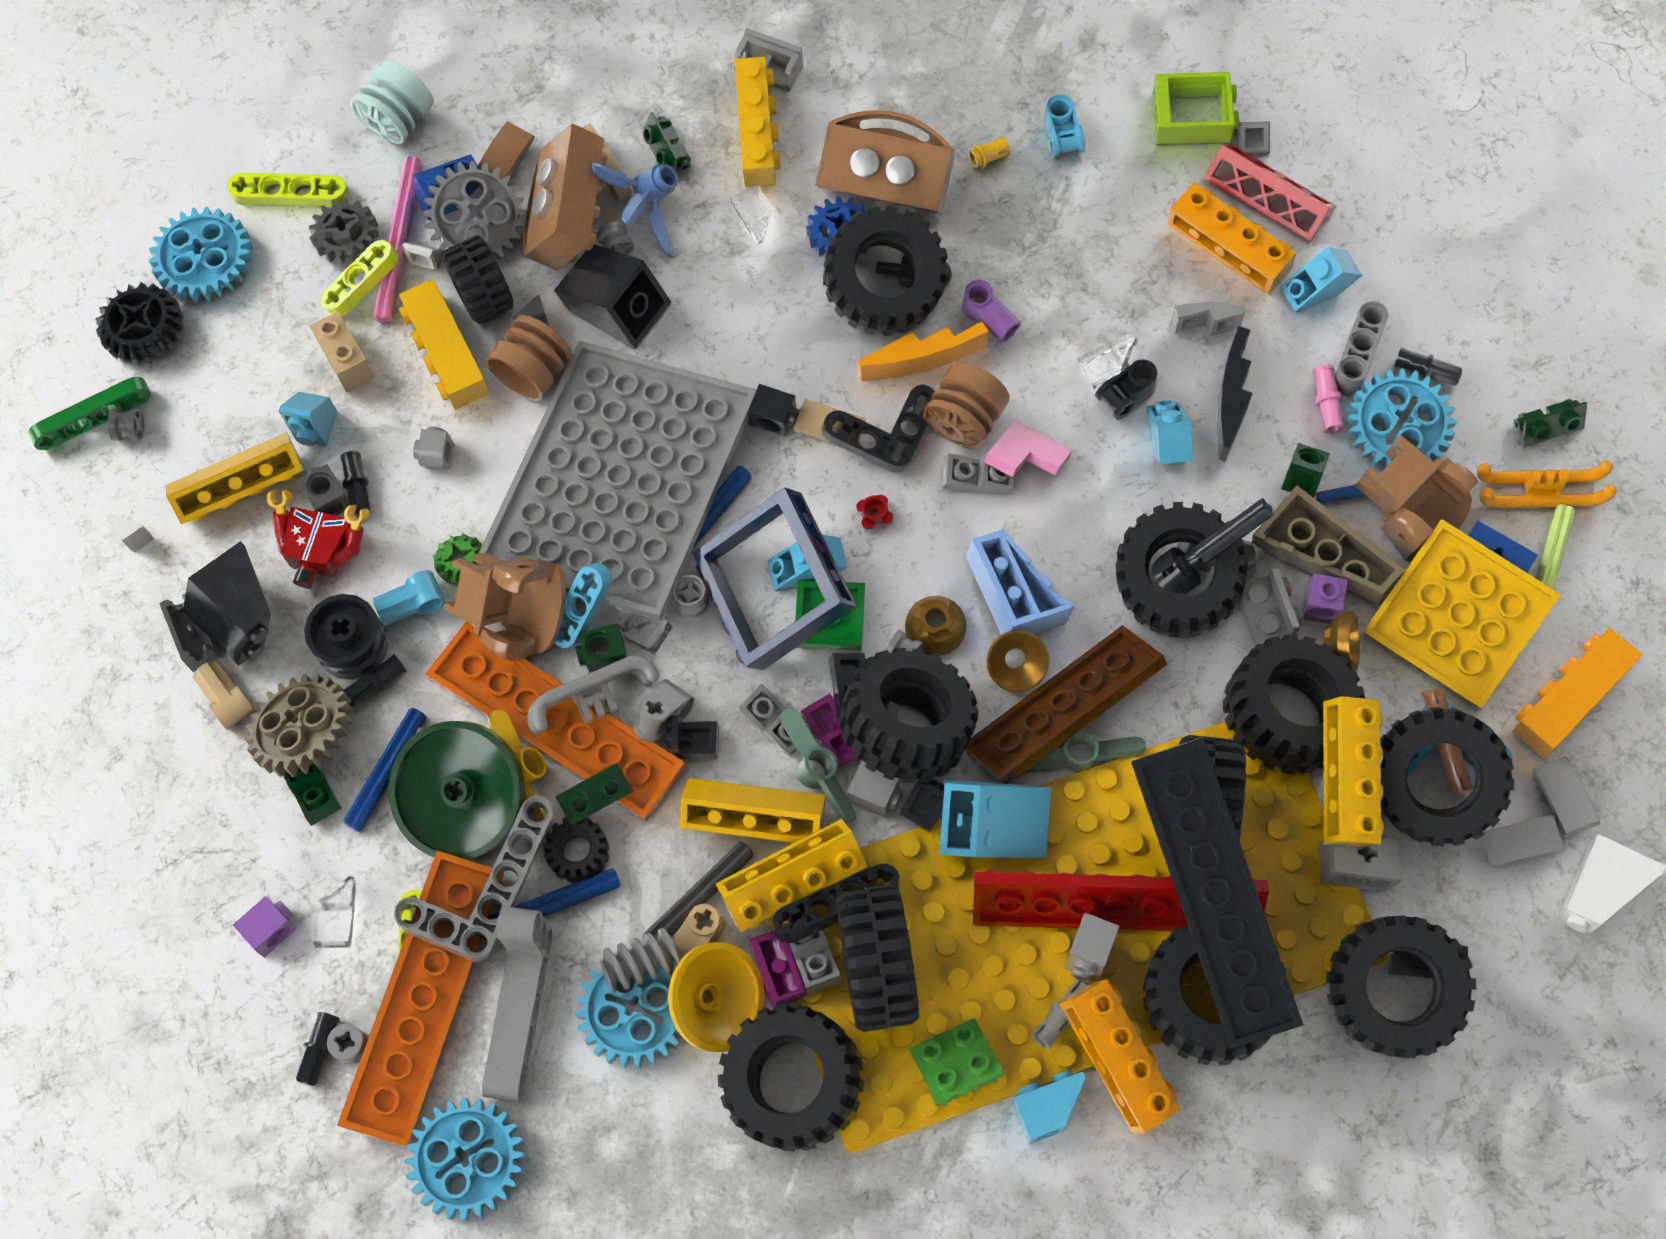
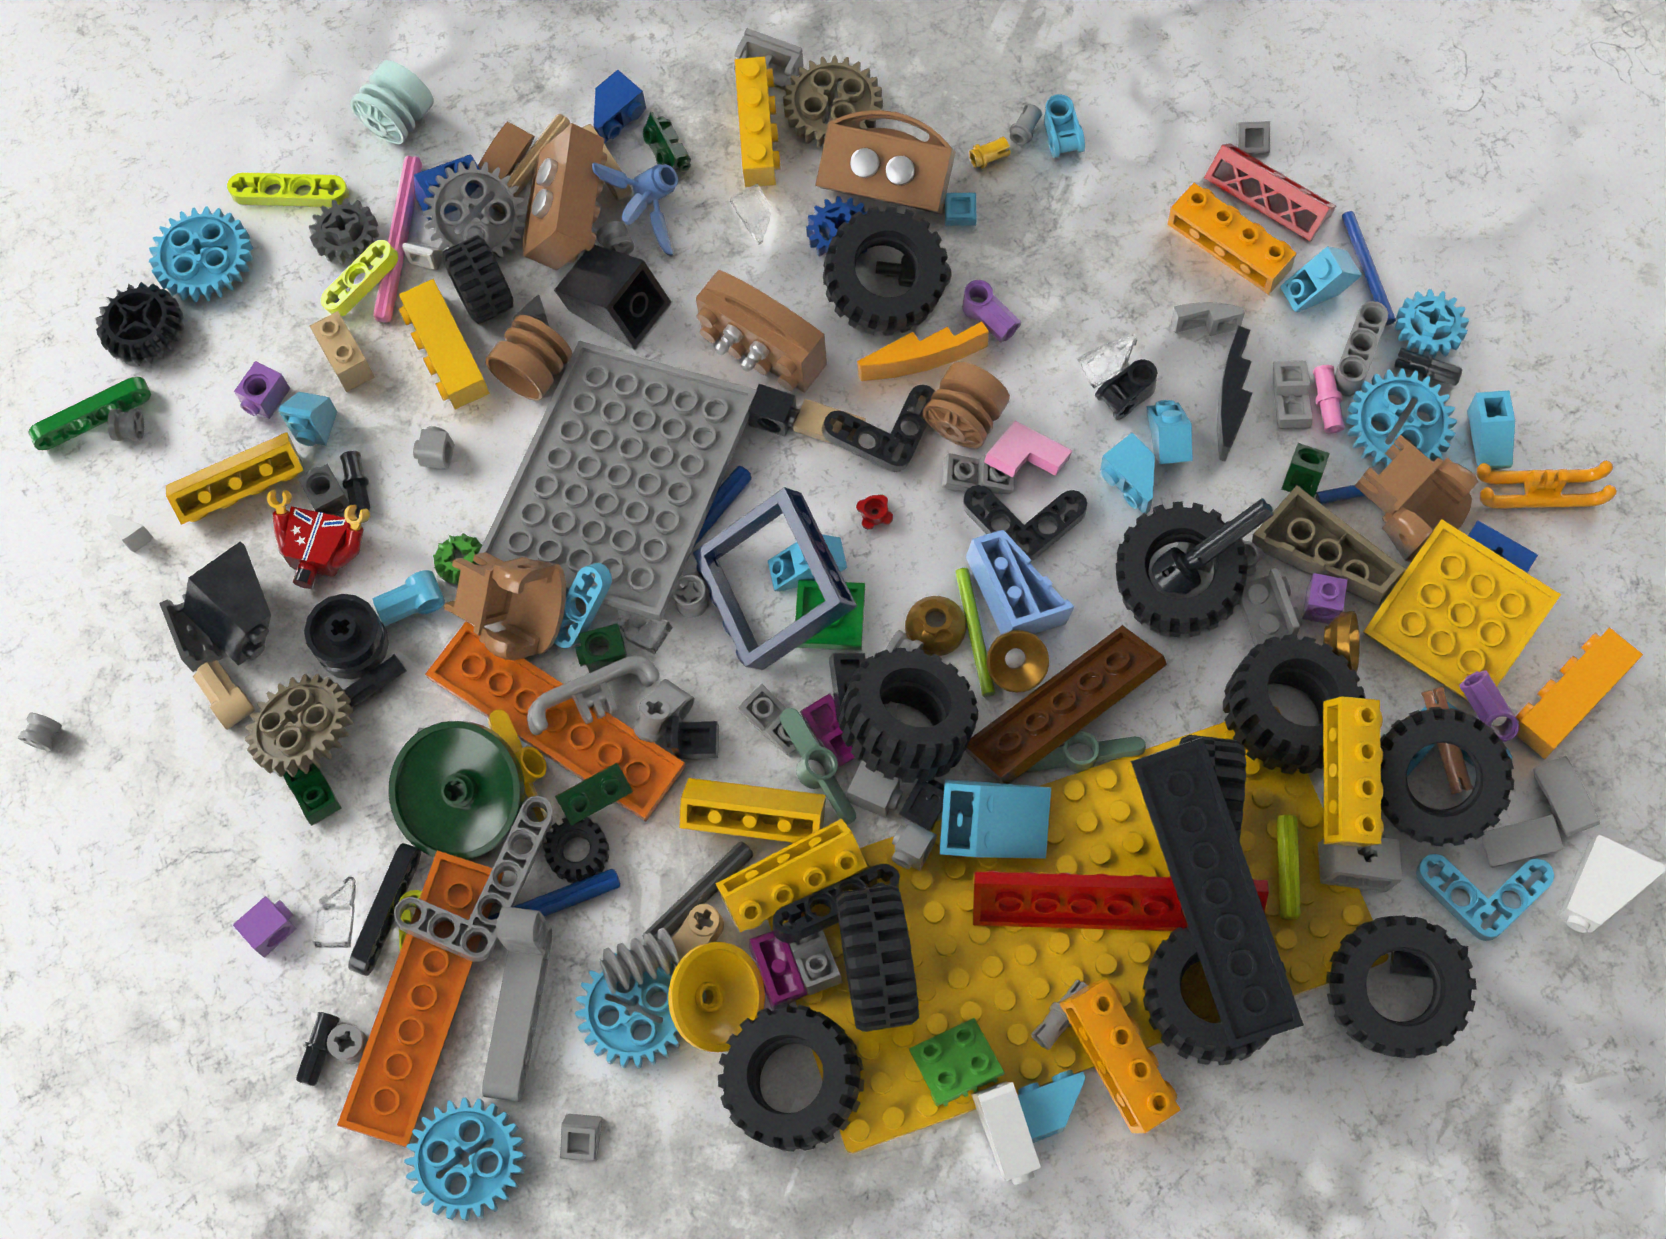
(39, 731): none -> light grey wheel
(257, 379): none -> medium lavender brick
(379, 777): blue axle -> none
(382, 911): none -> black beam
(526, 168): none -> tan axle
(580, 1137): none -> light grey slope
(616, 105): none -> blue slope
(761, 330): none -> medium nougat piece
(806, 95): none -> dark tan gear
(912, 846): none -> light grey plate
(960, 209): none -> medium azure tile
(975, 631): none -> lime bar
(1007, 1132): none -> white slope
(1022, 130): none -> light grey pin
(1029, 532): none -> black beam
(1091, 948): light grey brick -> none
(1132, 470): none -> medium azure slope
(1194, 85): lime window -> none
(1288, 867): none -> neon yellow axle
(1292, 394): none -> light grey slope
(1367, 263): none -> blue bar
(1431, 323): none -> medium azure gear
(1479, 903): none -> medium azure beam
(1489, 704): none -> medium lavender piece
(1492, 428): none -> medium azure slope
(1555, 545): yellowish green axle -> none
(1559, 420): dark green hinge -> none

